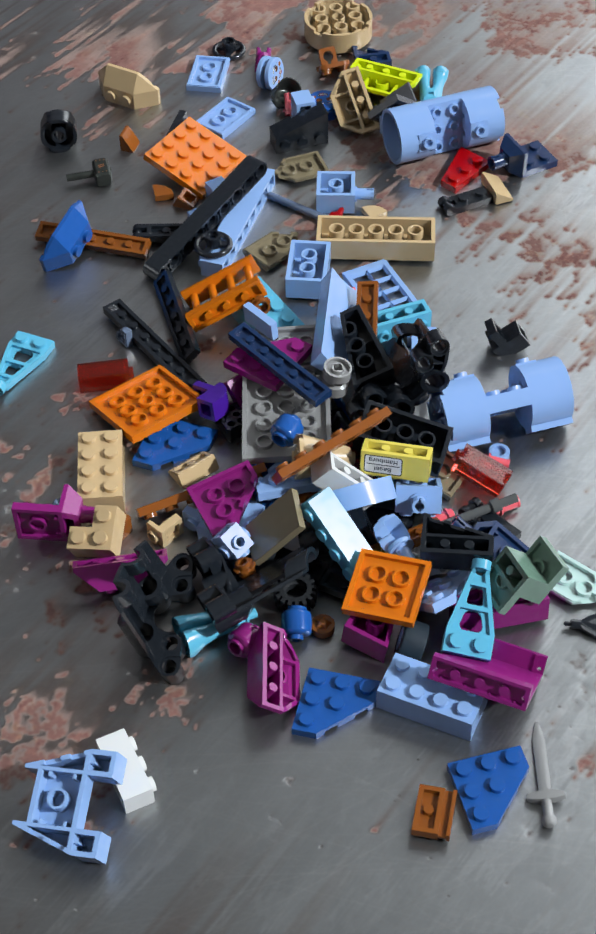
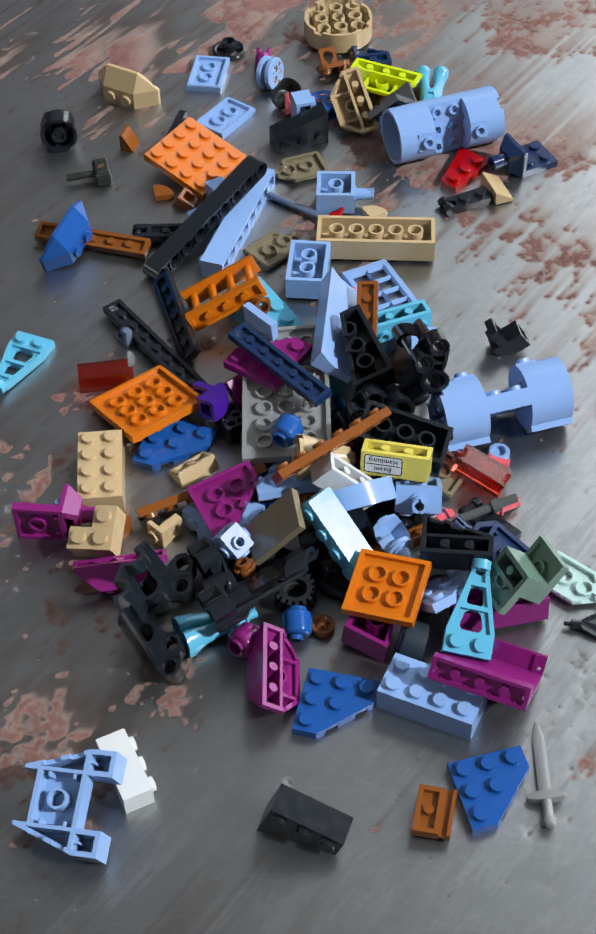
(213, 241): black piece -> none
(305, 821): none -> black wedge
(337, 375): light grey wheel -> none

